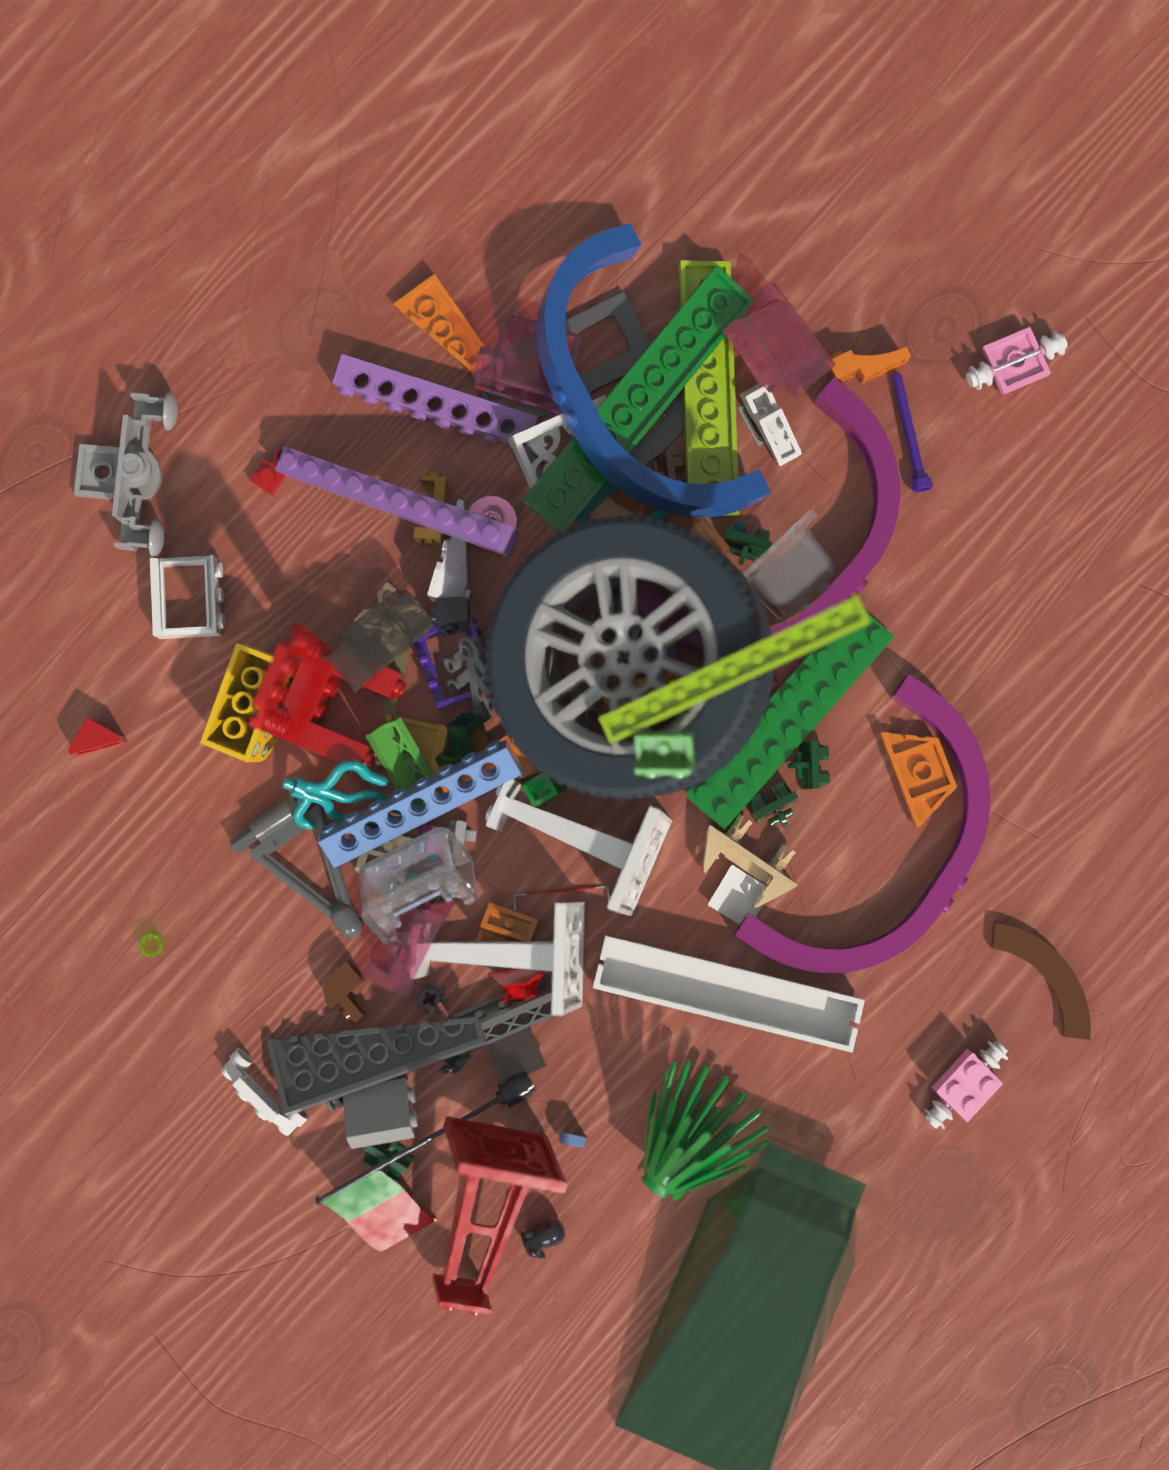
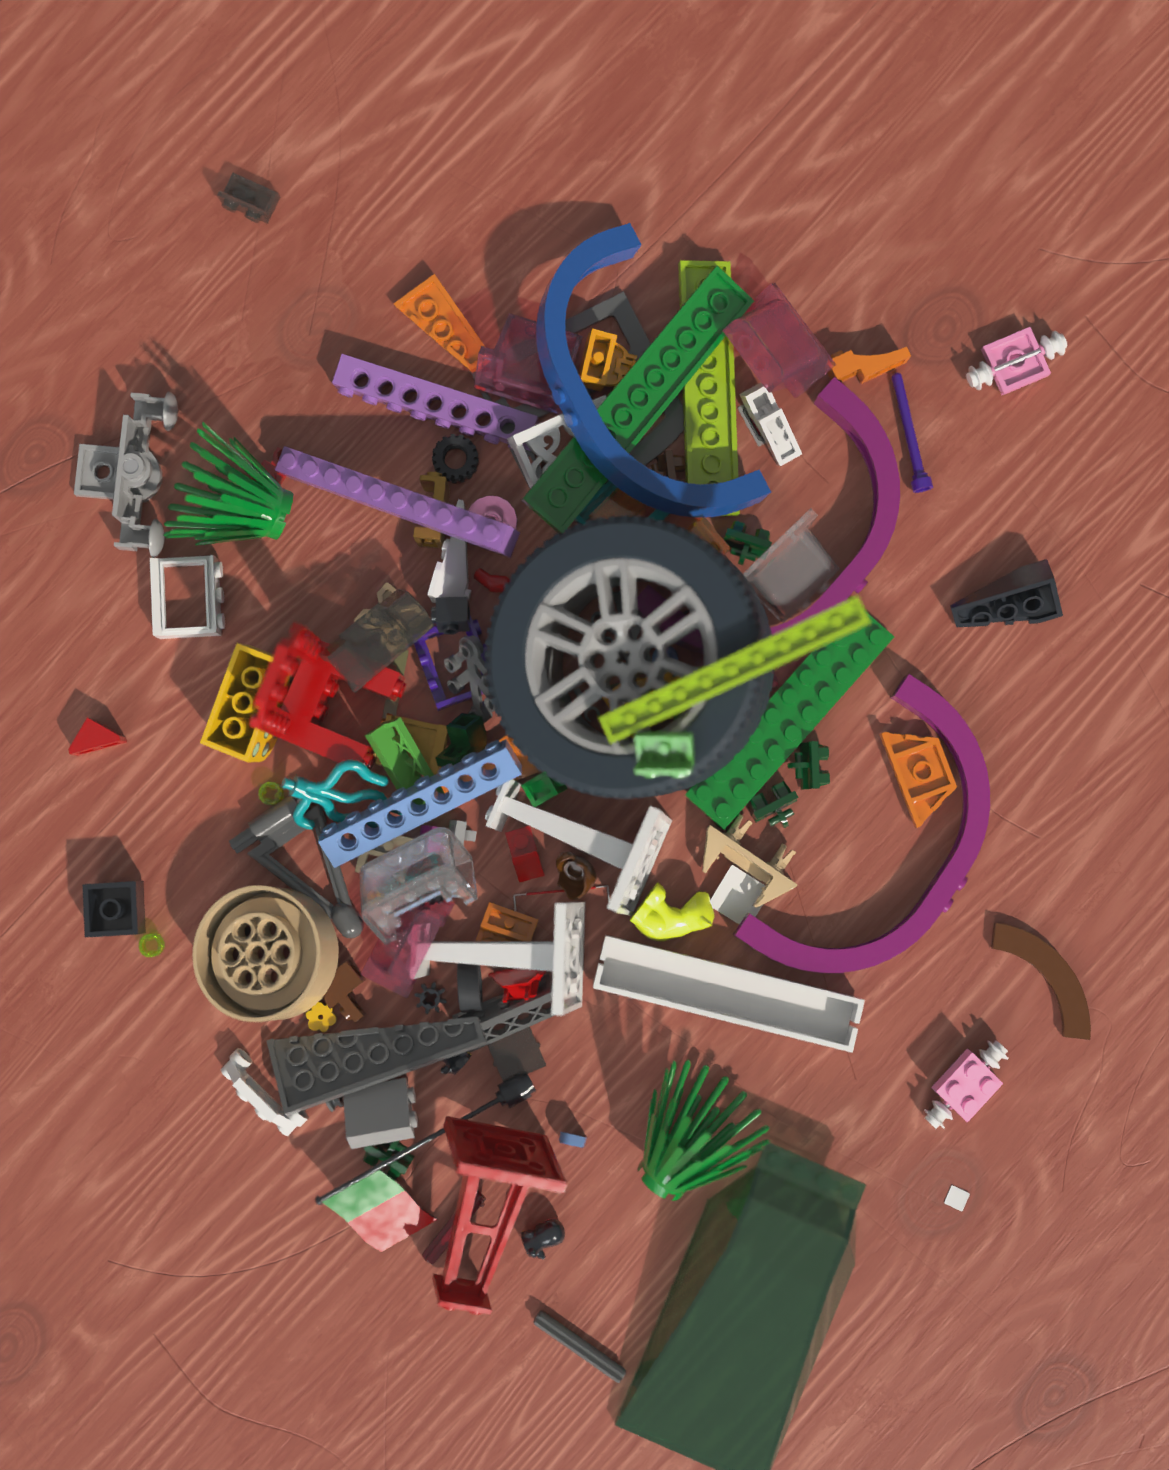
(114, 909): none -> black brick
(242, 510): none -> green plant
(249, 198): none -> clear smoke bracket
(278, 796): none -> clear neon green bush
(301, 977): none -> tan wheel
(315, 1022): none -> yellow plant
(442, 1239): none -> dark red axle
(448, 444): none -> black tyre
(469, 987): none -> black tyre
(492, 582): none -> red arm
(524, 854): none -> red slope
(575, 875): none -> reddish brown hair
(579, 1346): none -> dark grey axle
(604, 361): none -> light orange brick
(662, 922): none -> neon yellow animal
(957, 1198): none -> white sticker
(1019, 596): none -> black wedge

